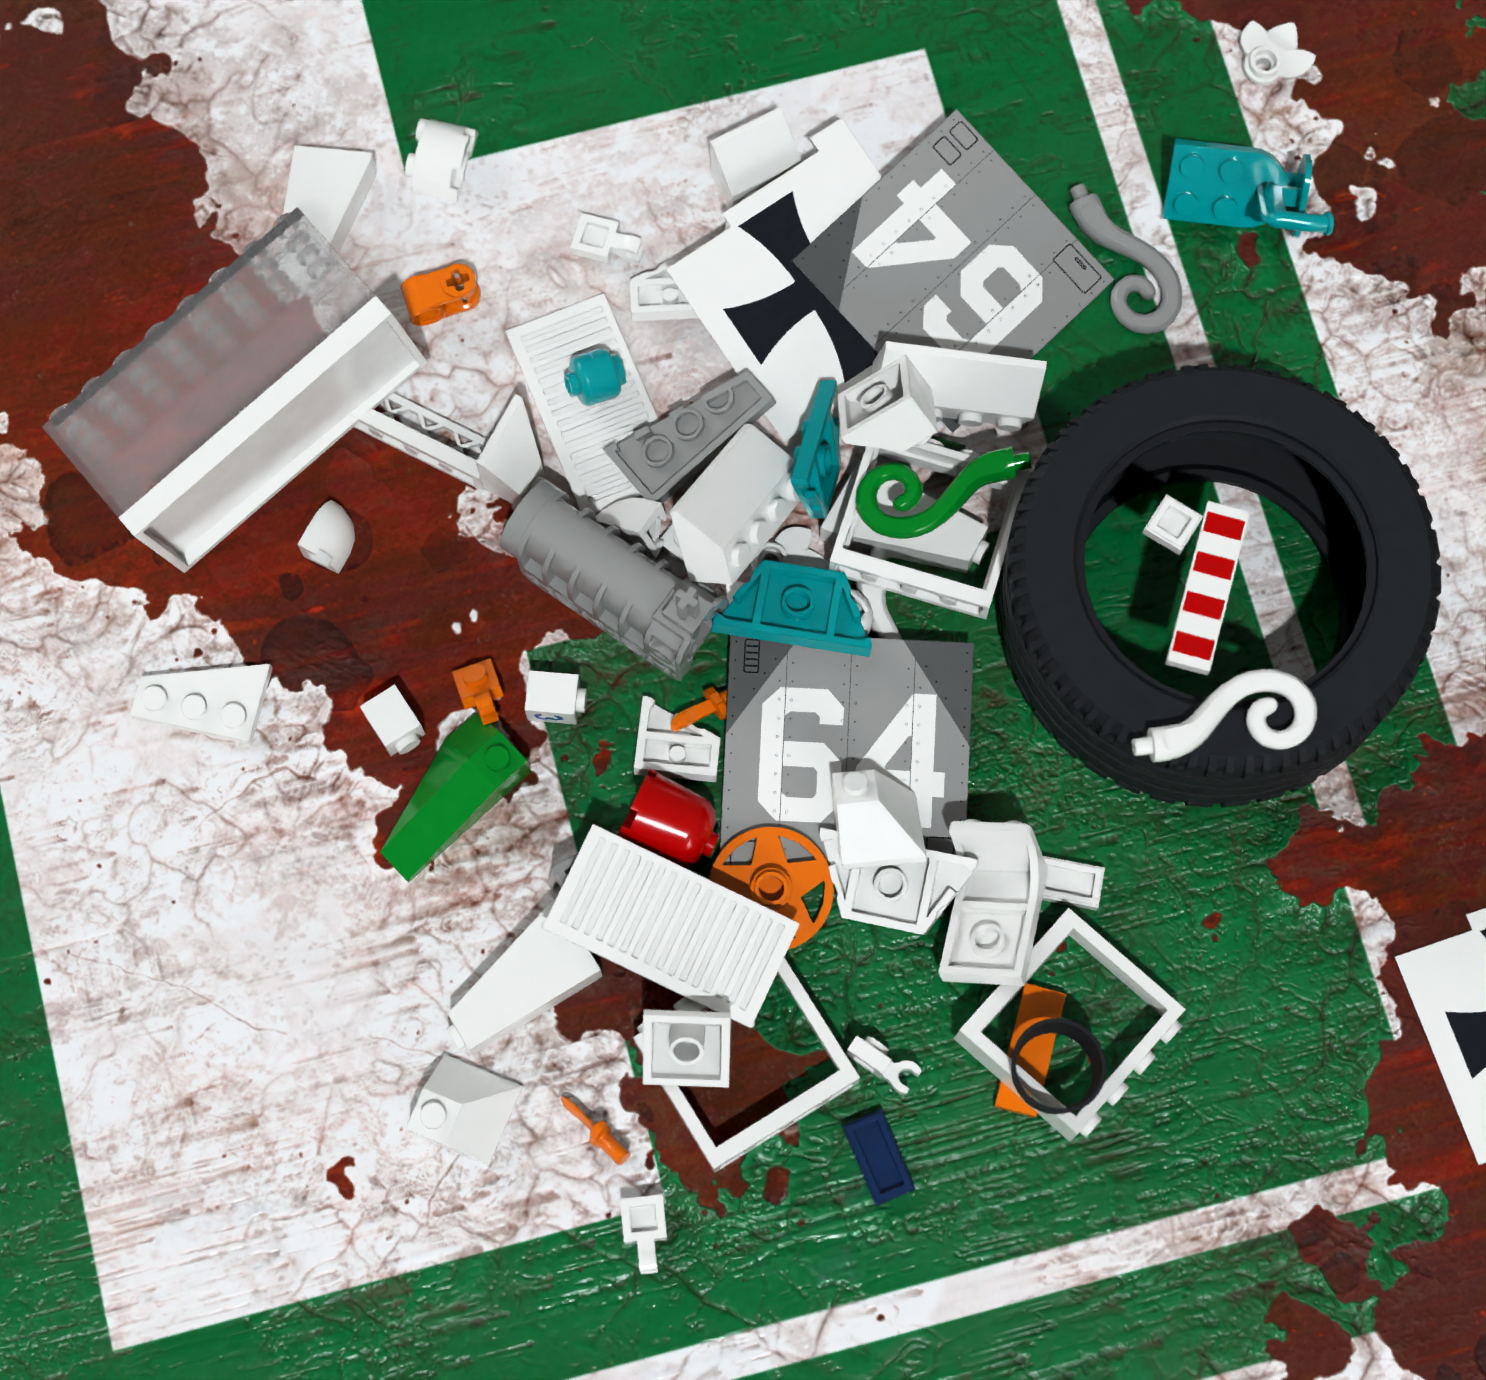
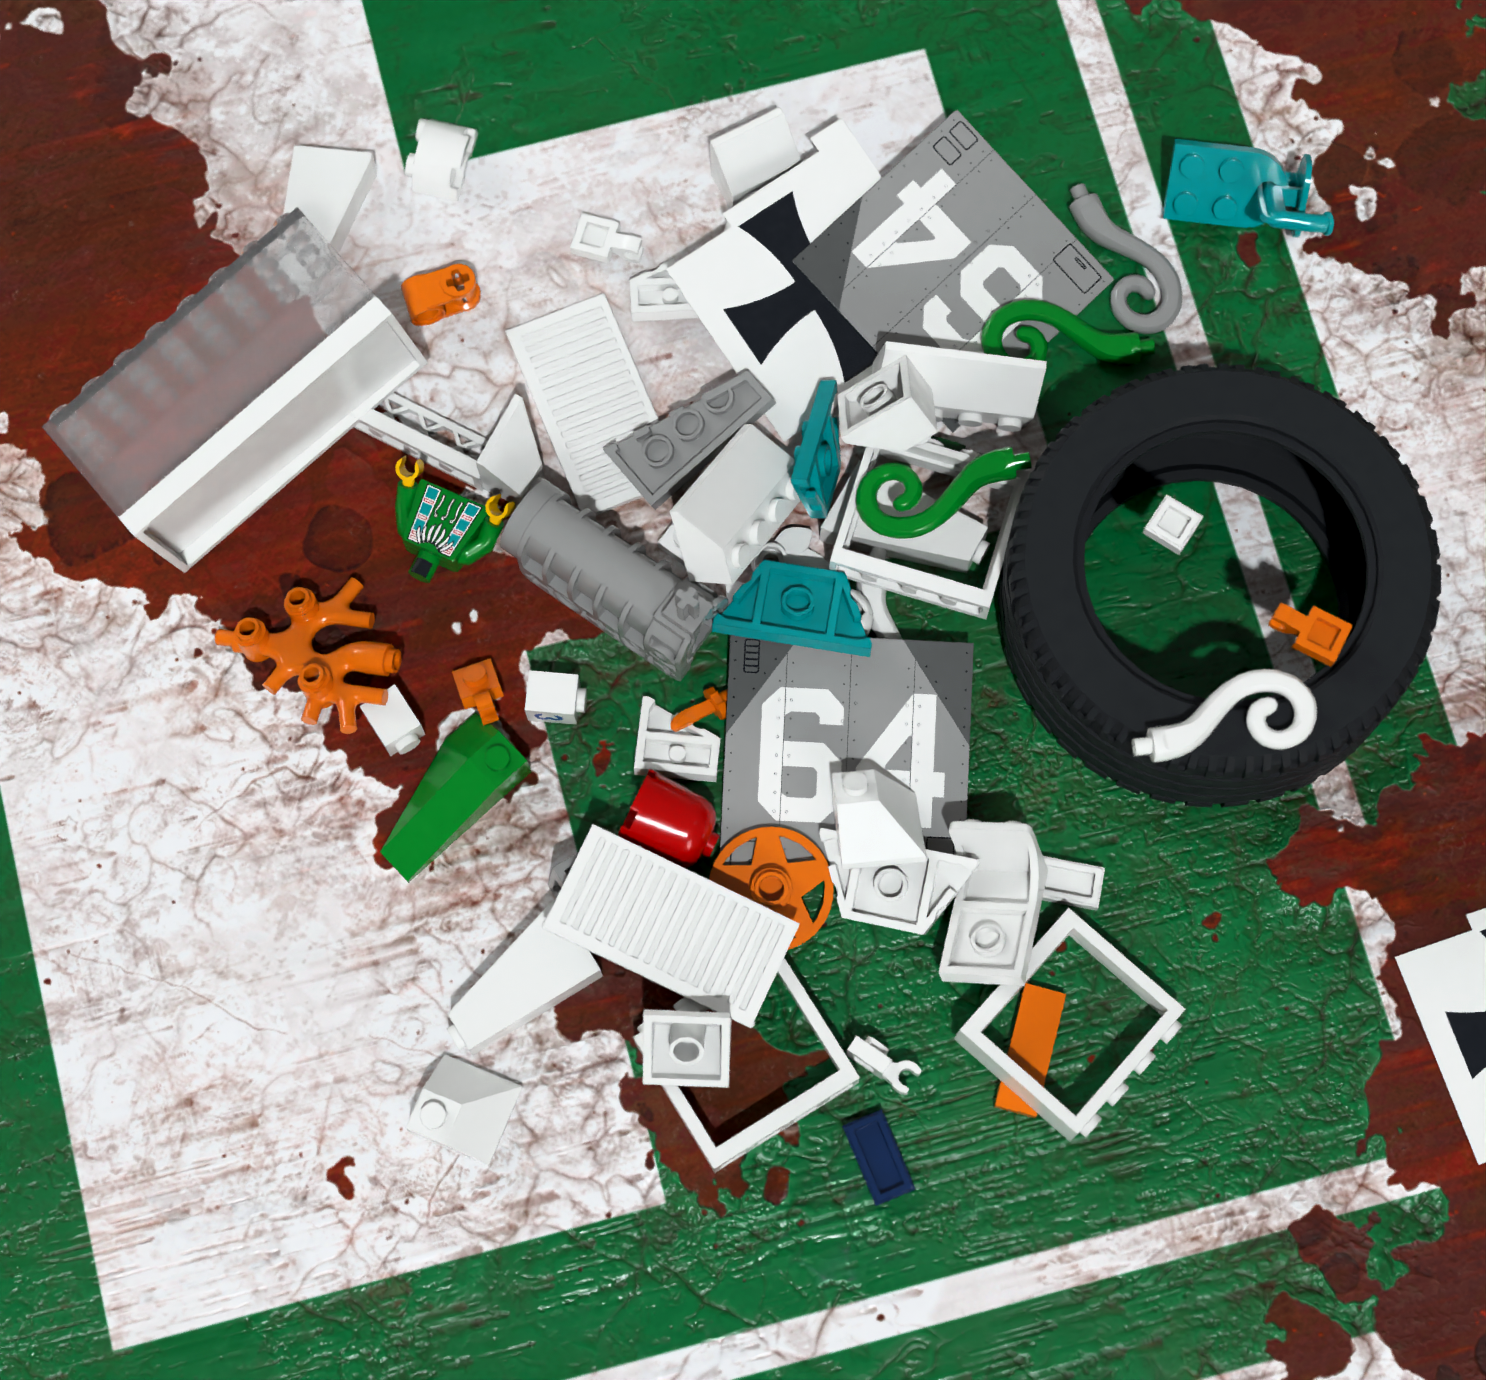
(205, 702): white wing -> none
(319, 674): none -> orange plant
(329, 537): white brick -> none
(443, 525): none -> torso
(595, 377): teal head -> none
(599, 1134): orange piece -> none
(638, 522): white brick -> none
(644, 1224): white plate -> none
(1081, 1036): black tyre -> none
(1108, 347): none -> green plant
(1207, 588): tile -> none
(1275, 50): white plate -> none
(1317, 634): none -> orange plate

